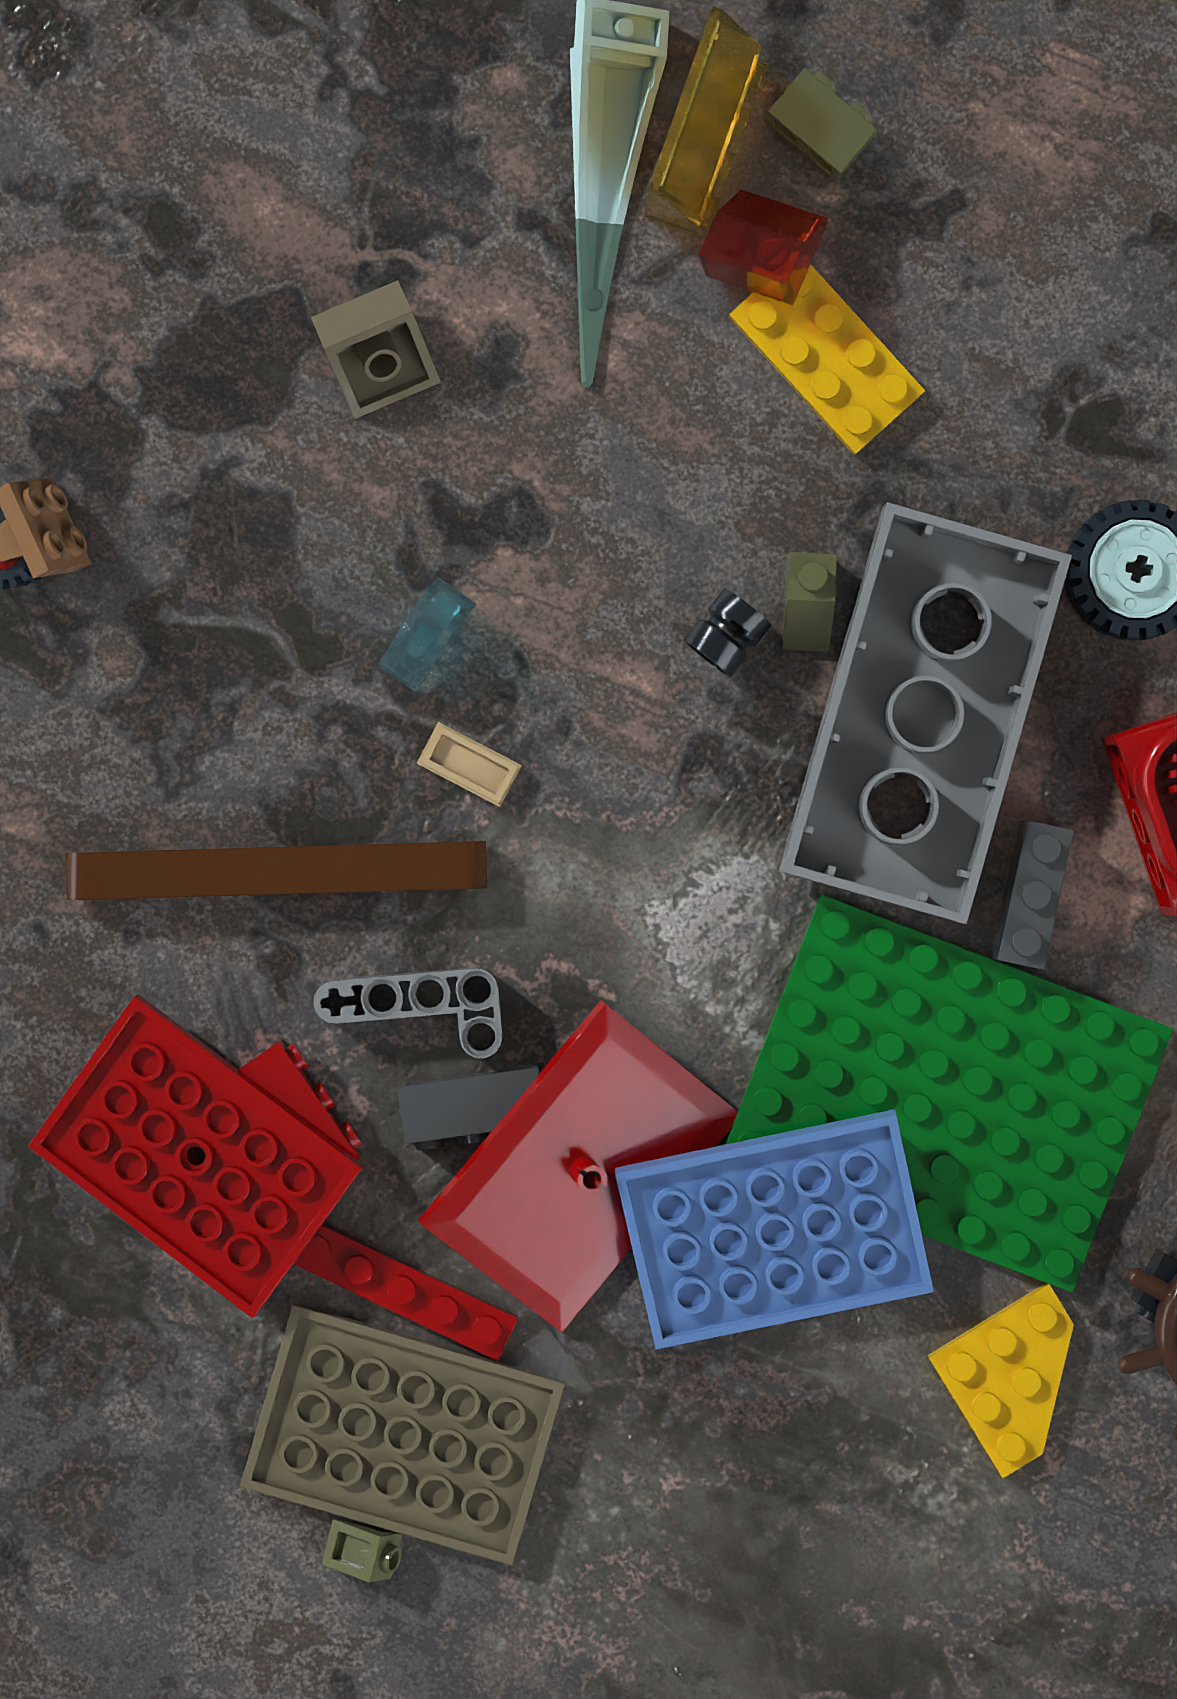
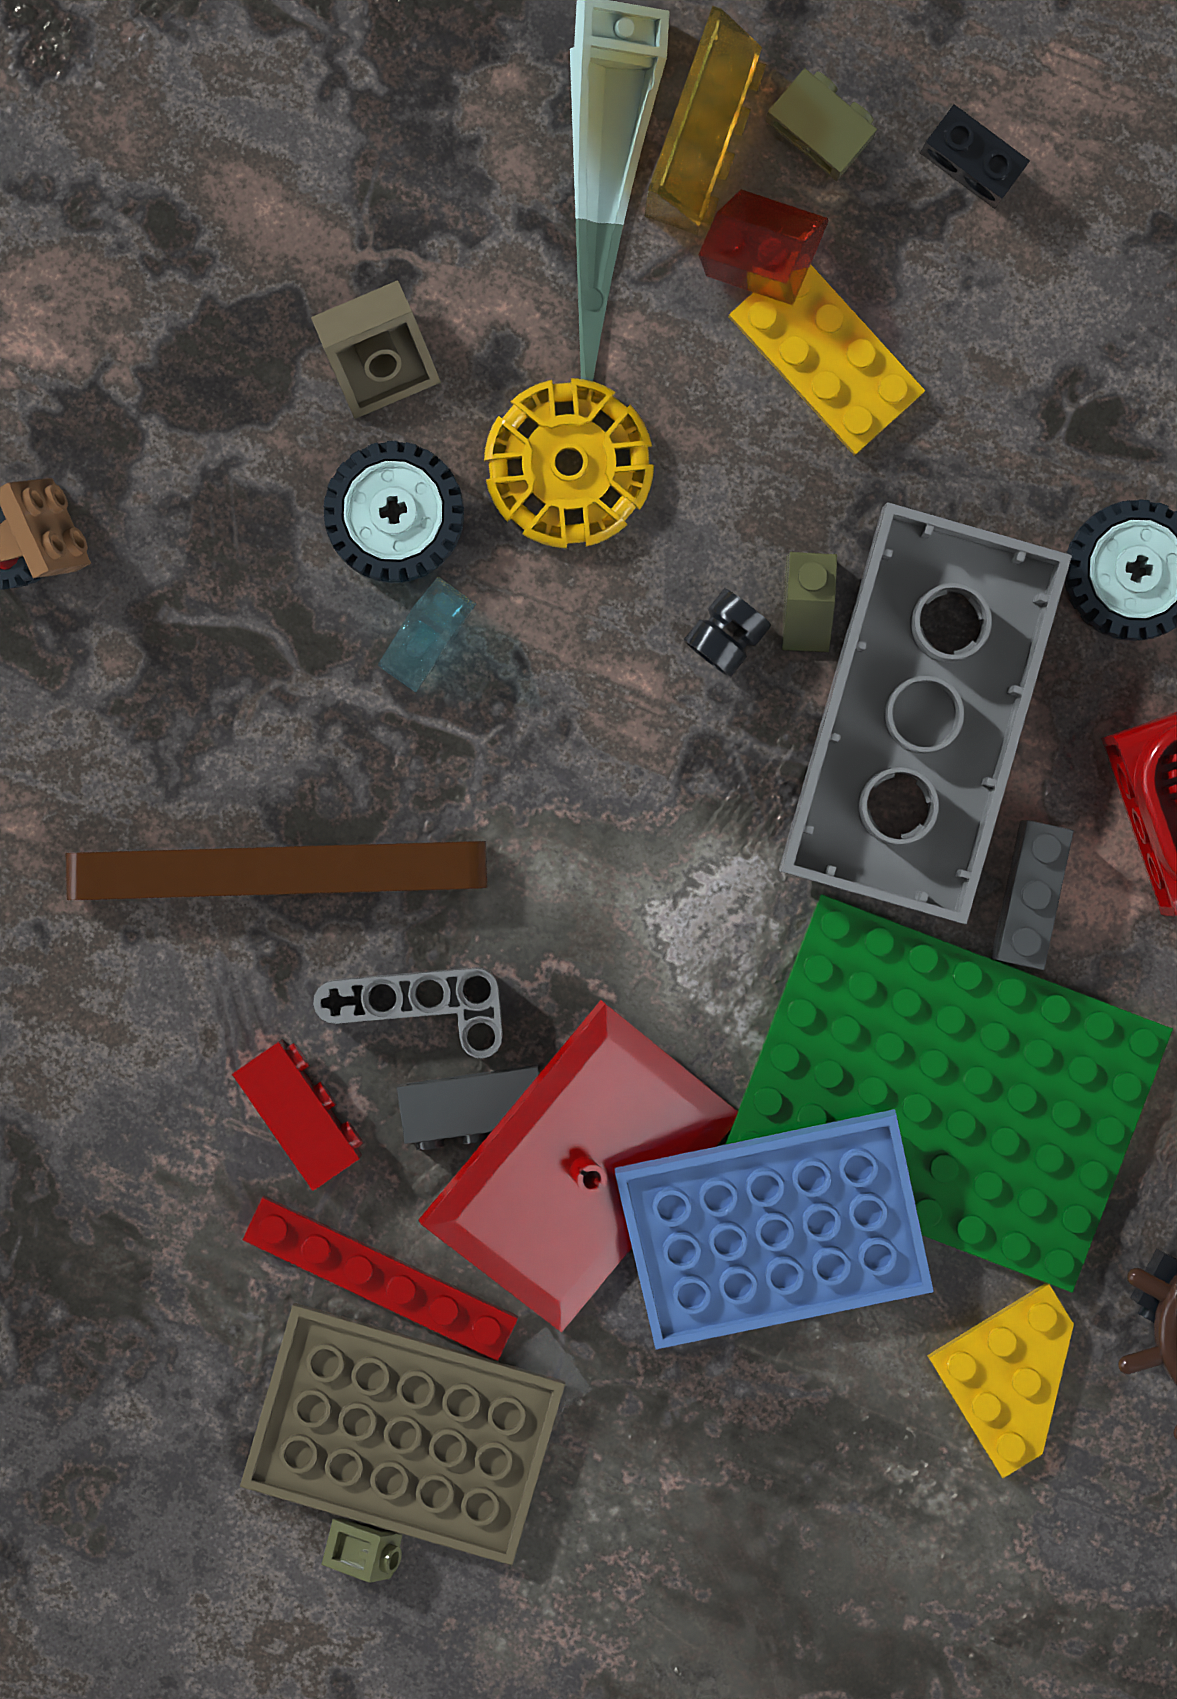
(133, 1142): red piece -> none
(362, 492): none -> wheel
(469, 764): tan tile -> none
(563, 491): none -> yellow plate
(974, 156): none -> black brick

